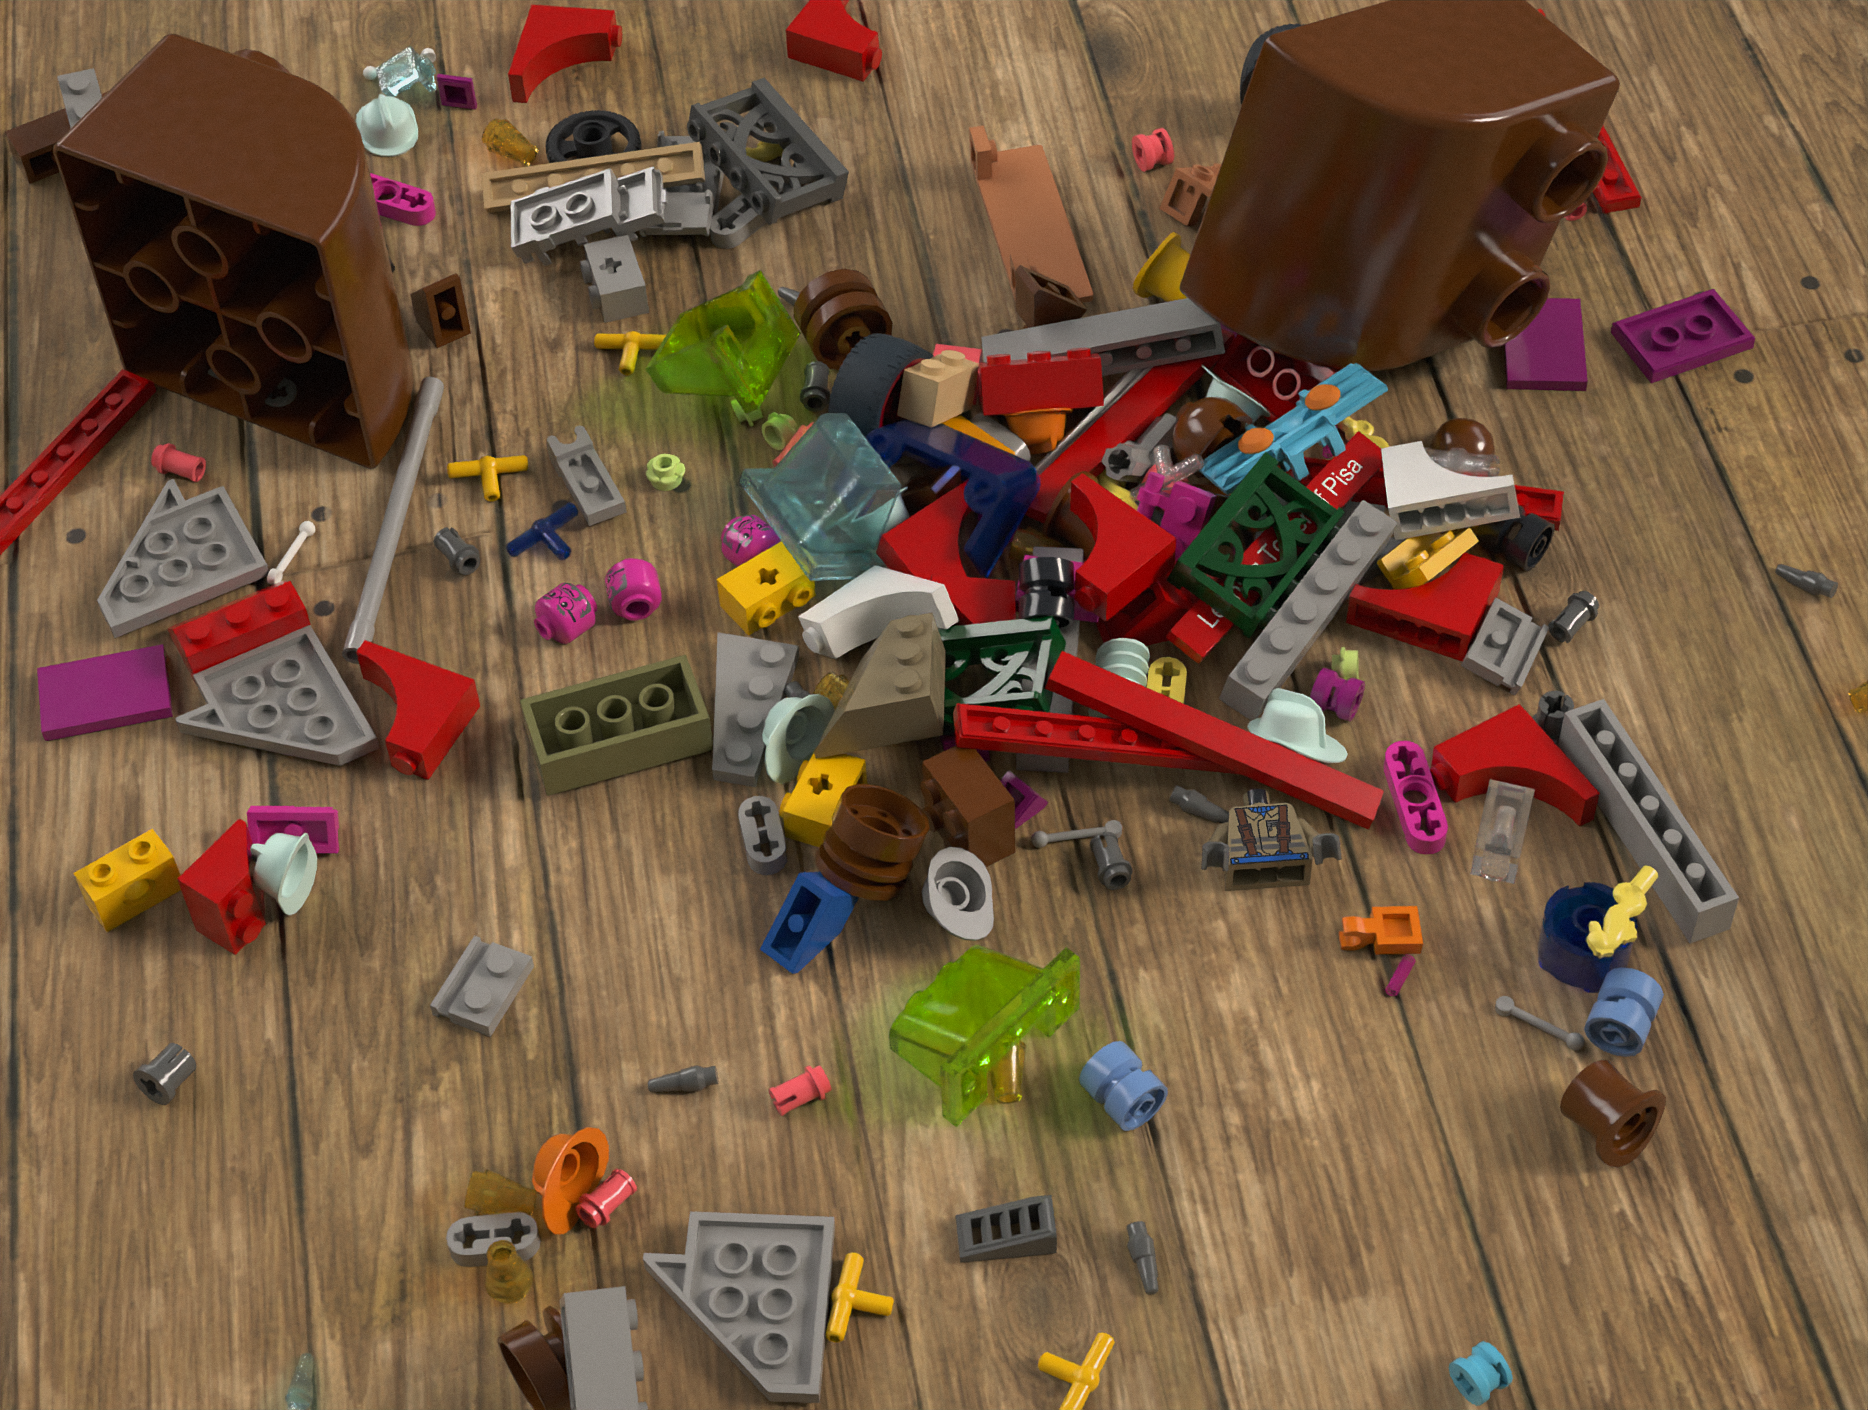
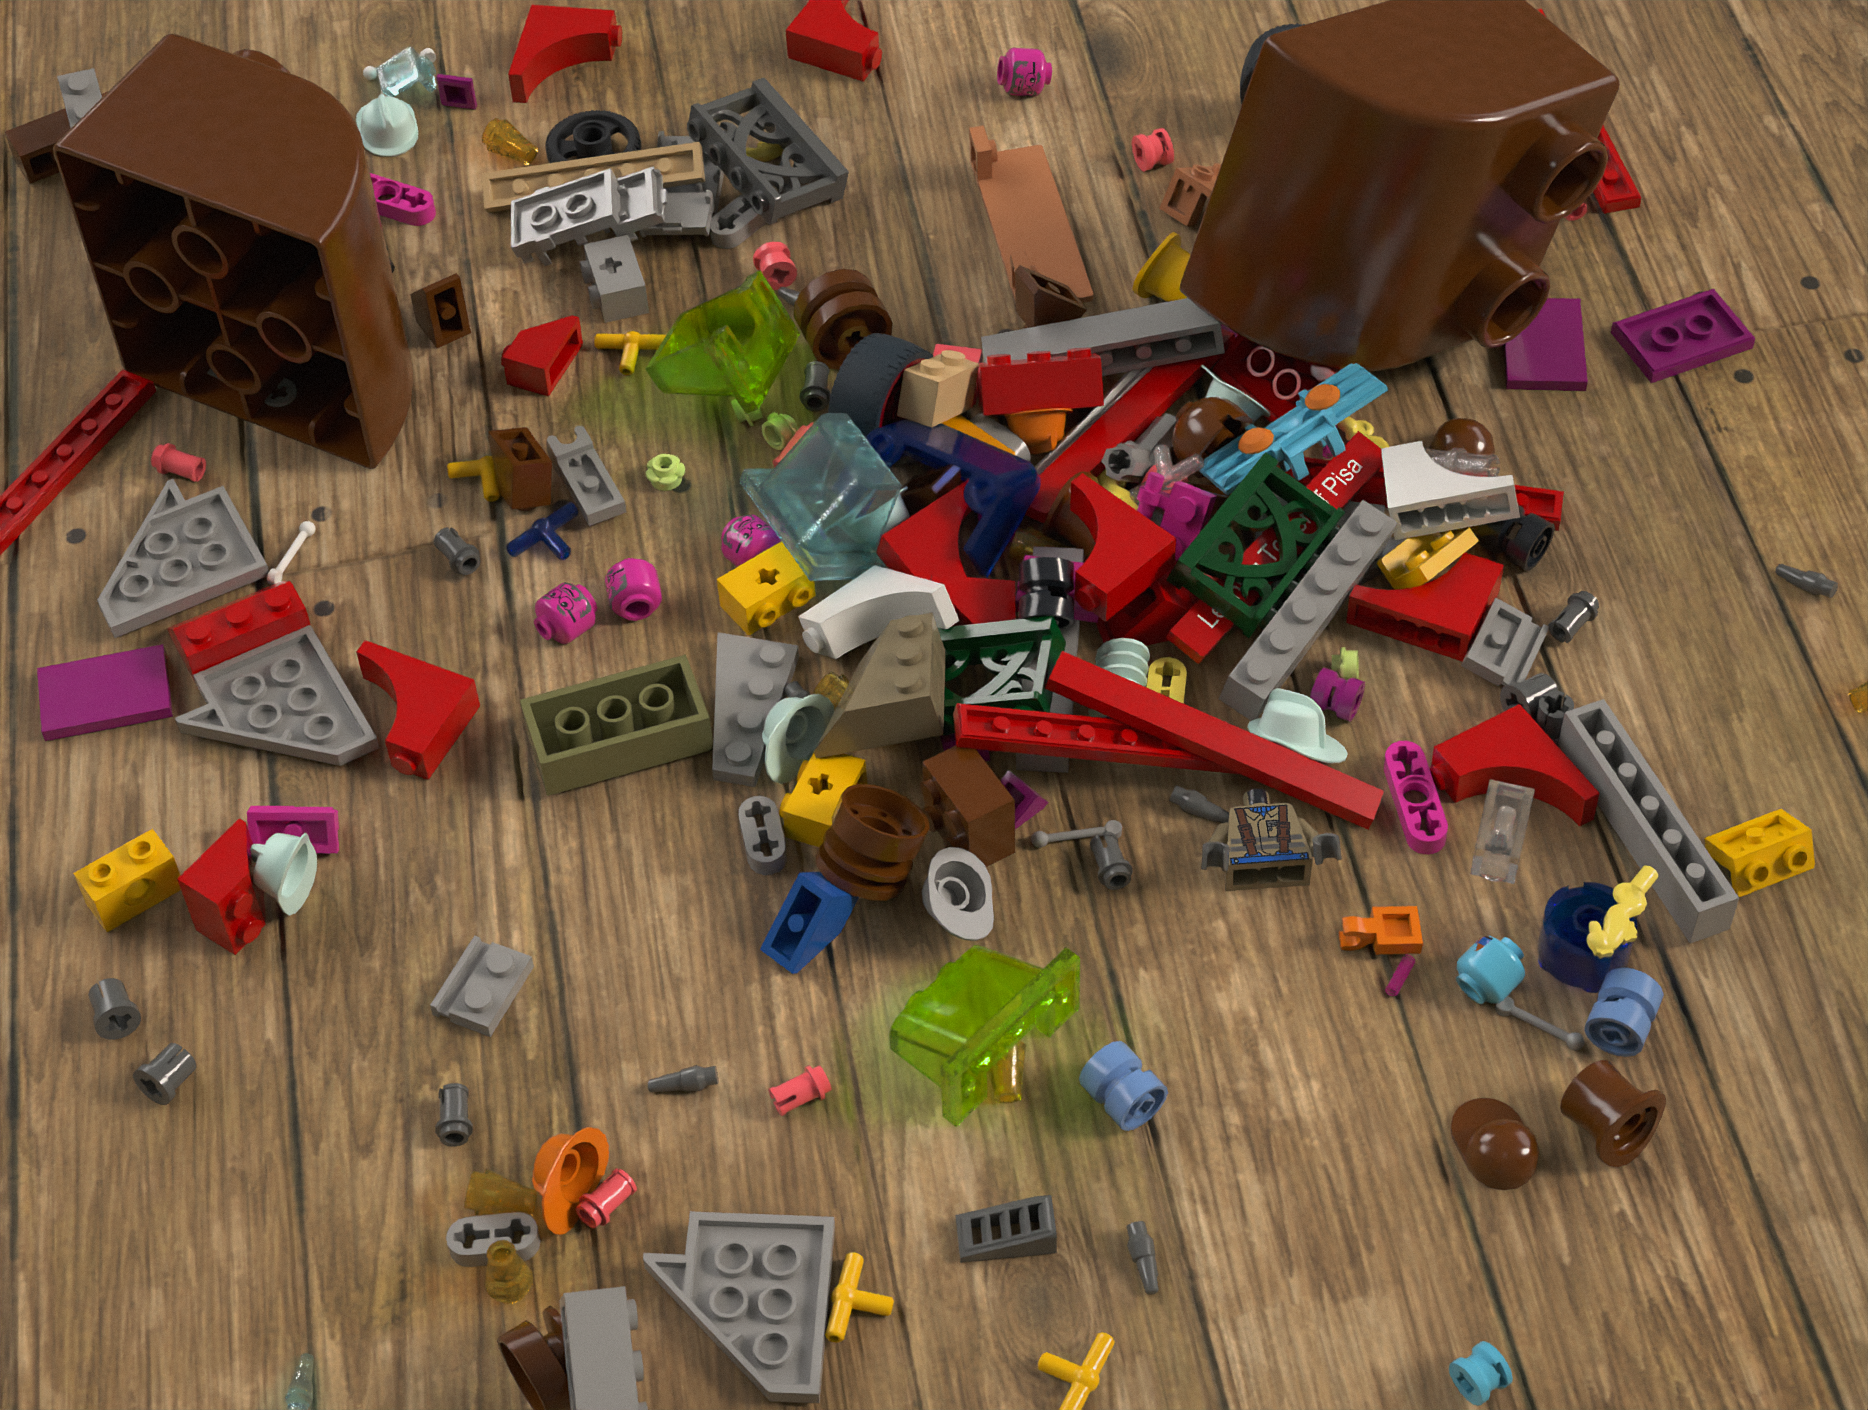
(114, 1011): none -> dark grey bush
(363, 625): light grey piece -> none
(454, 1124): none -> dark grey pin
(521, 468): none -> reddish brown slope
(542, 355): none -> red slope
(775, 264): none -> coral wheel
(1023, 71): none -> dark pink head
(1490, 969): none -> medium azure head
(1495, 1143): none -> reddish brown cap
(1527, 693): none -> dark grey bush
(1763, 851): none -> yellow bracket

